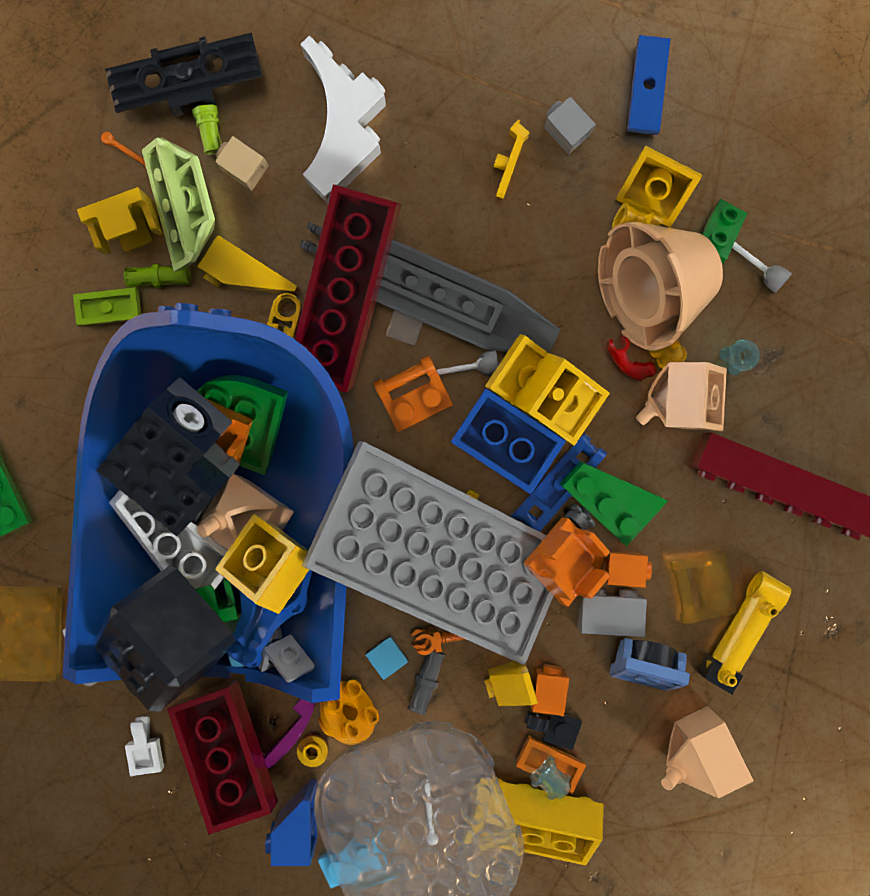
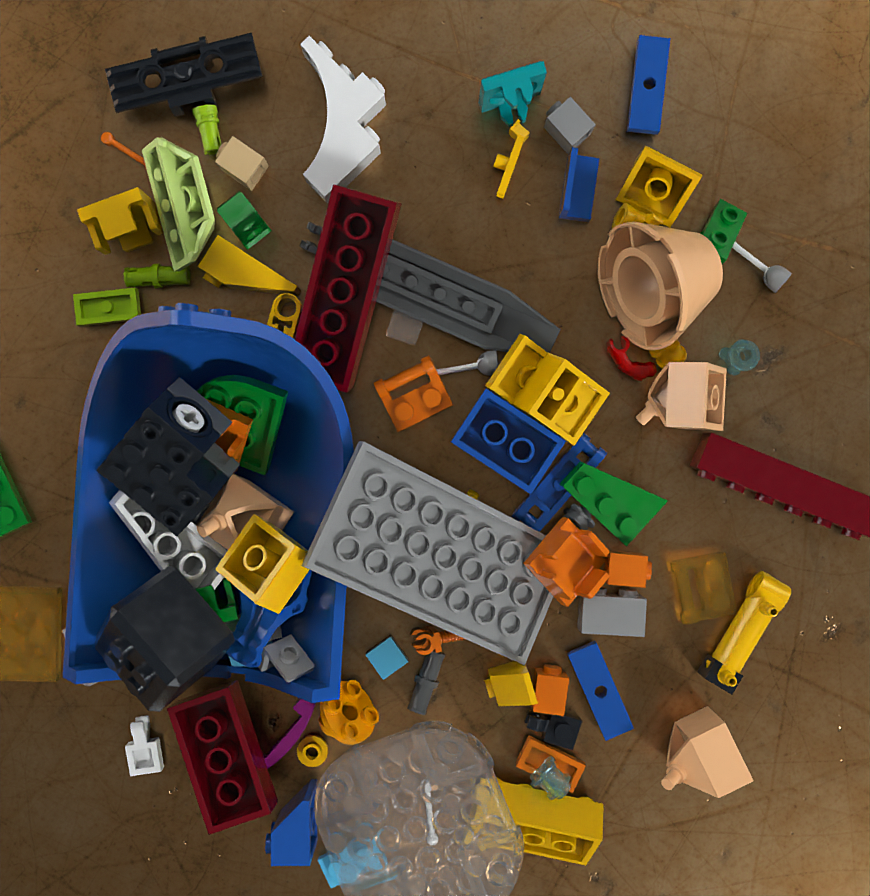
(243, 220): none -> green bracket
(515, 91): none -> teal piece
(578, 187): none -> blue panel
(608, 705): none -> blue tile
(650, 665): medium blue piece -> none

